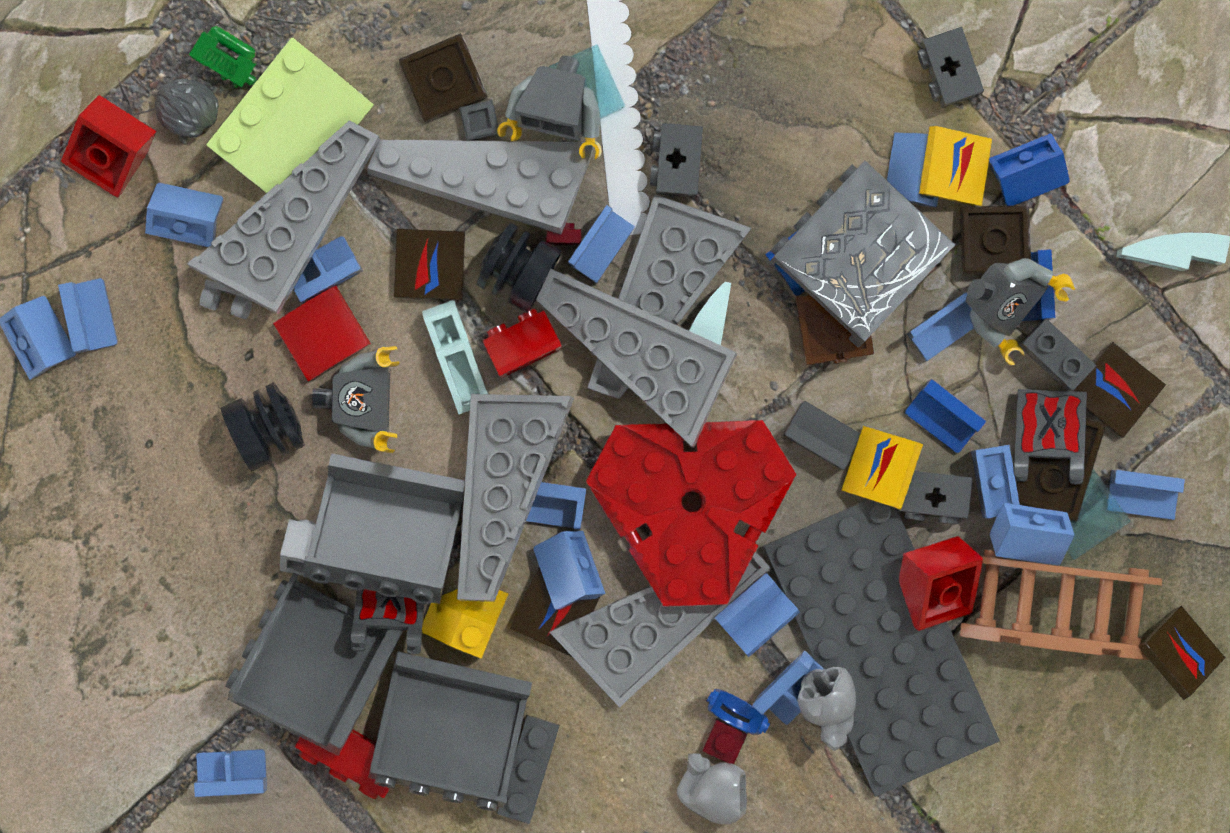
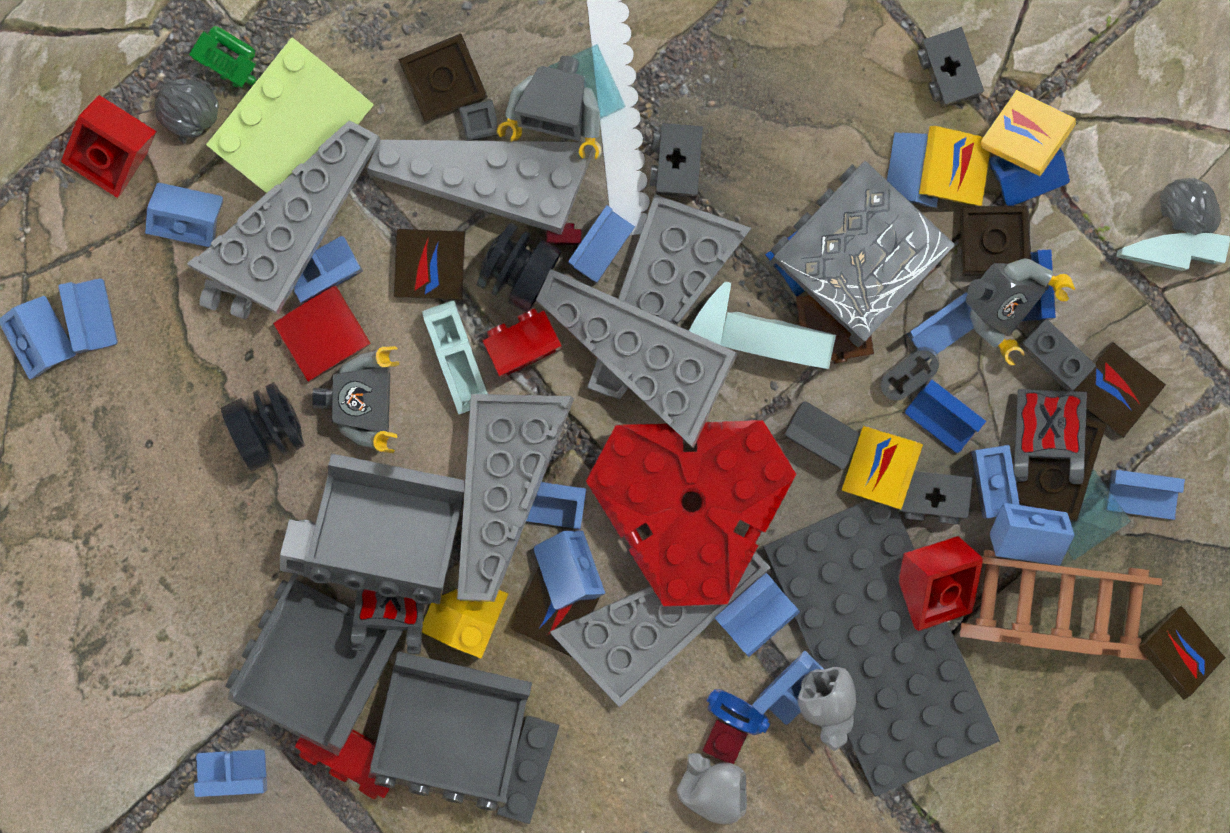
(778, 340): none -> light aqua slope
(905, 367): none -> dark grey beam
(1028, 133): none -> yellow tile
(1191, 206): none -> dark grey hair

